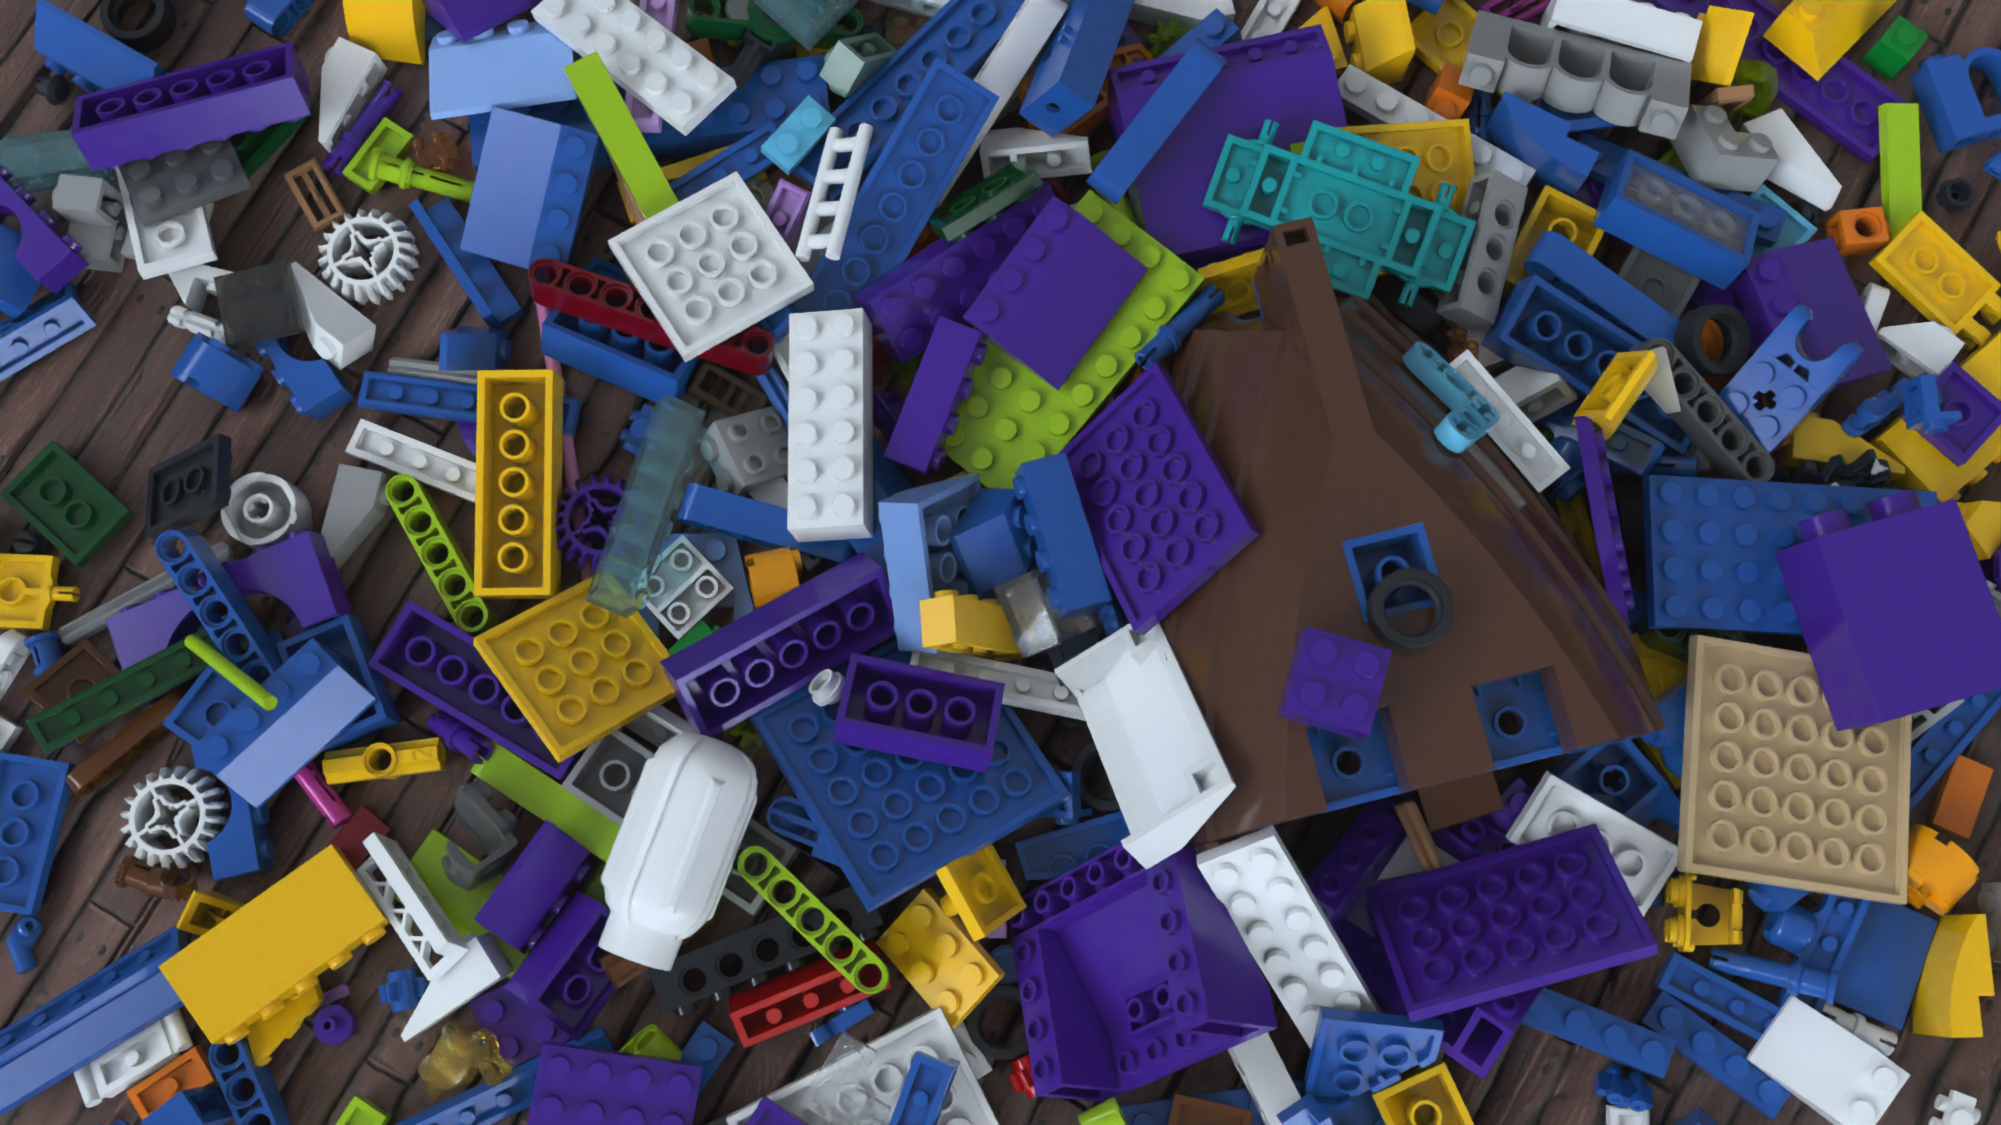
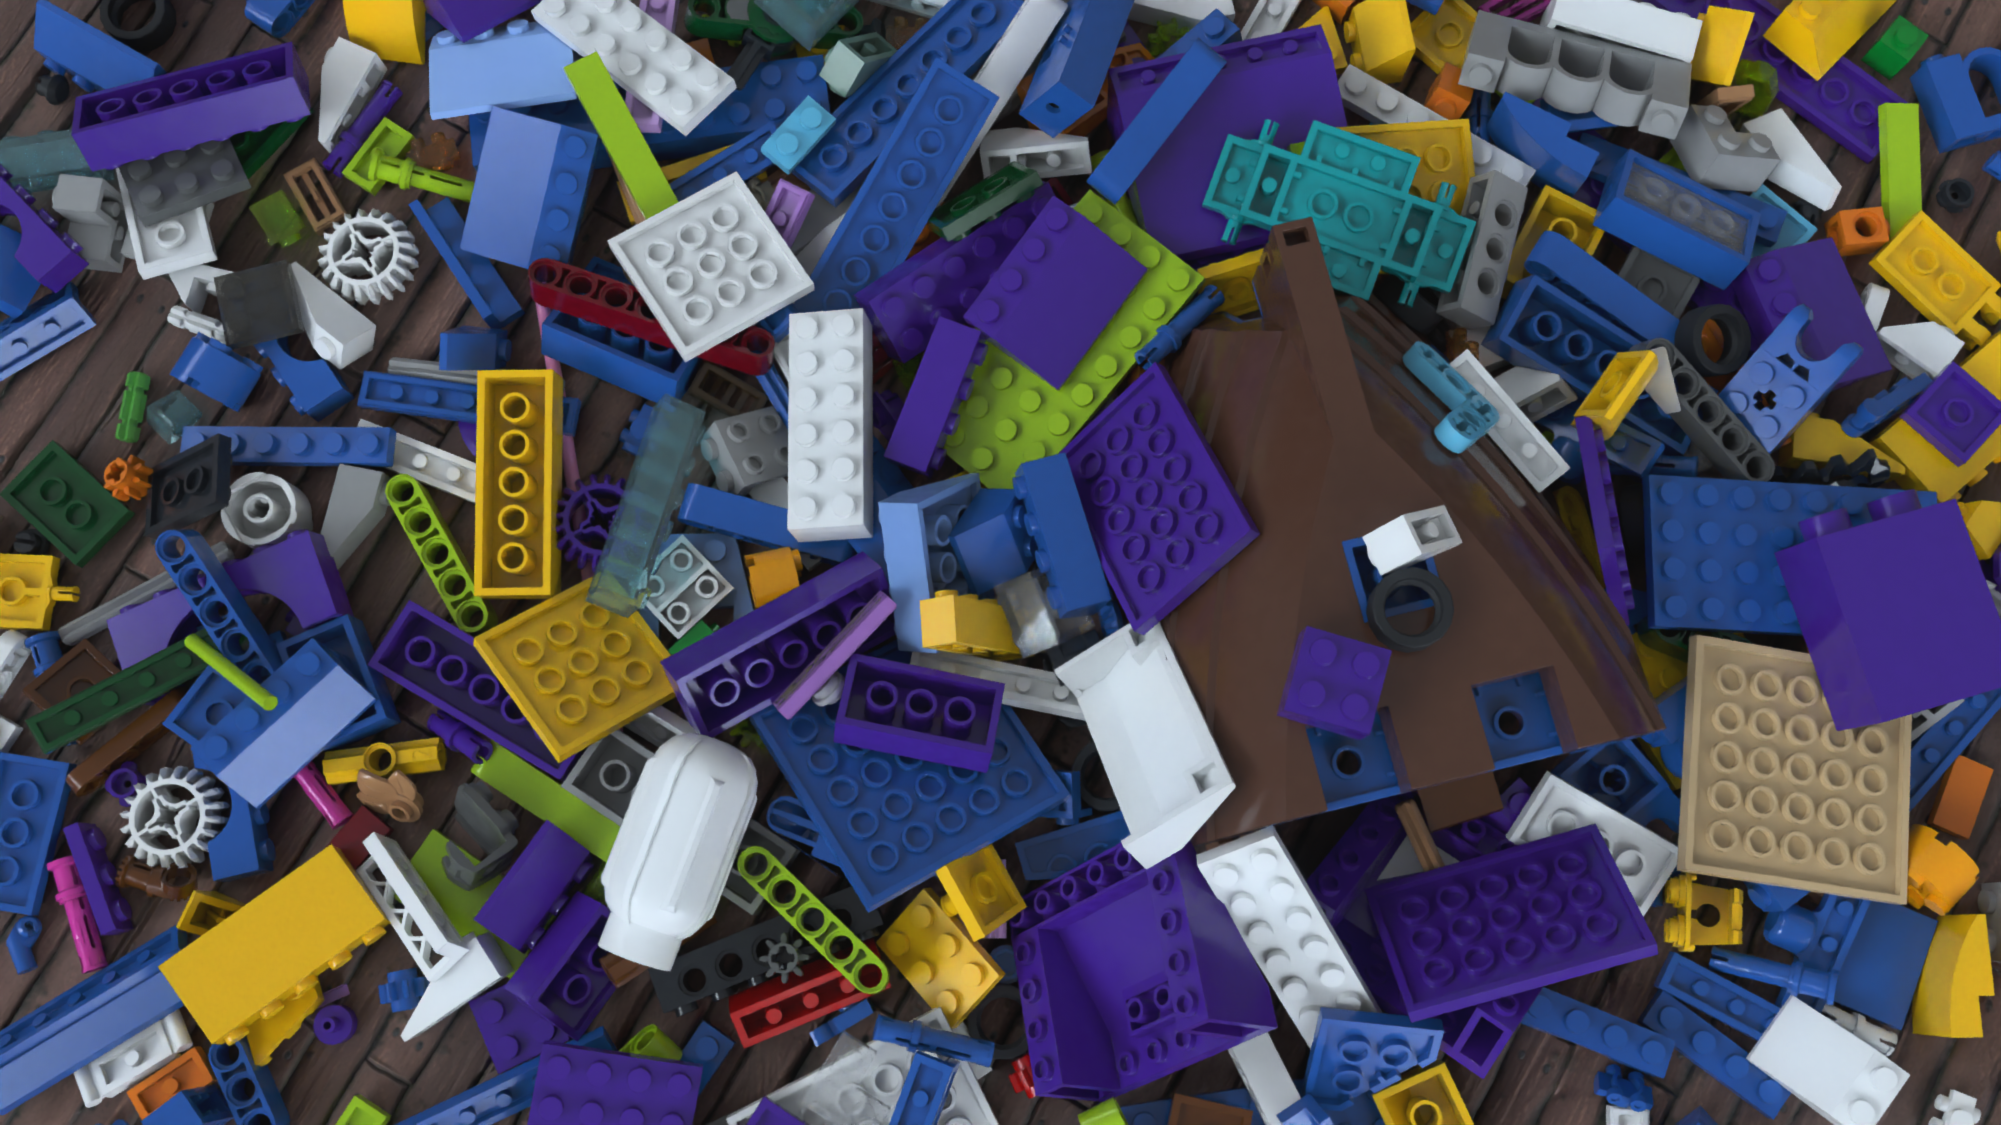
(79, 914): none -> dark pink pin
(98, 878): none -> dark purple plate
(116, 782): none -> dark purple plate
(127, 478): none -> orange gear
(132, 407): none -> bright green axle
(170, 415): none -> clear light blue slope
(278, 219): none -> clear neon green bracket
(301, 445): none -> blue plate
(390, 796): none -> medium nougat plate
(459, 1057): clear yellow animal -> none
(778, 949): none -> dark grey gear
(834, 655): none -> medium lavender tile
(840, 209): white bar -> none
(936, 1041): none -> blue pin
(1411, 539): none -> white slope
(1568, 486): blue plate -> none
(1922, 405): blue bracket -> none

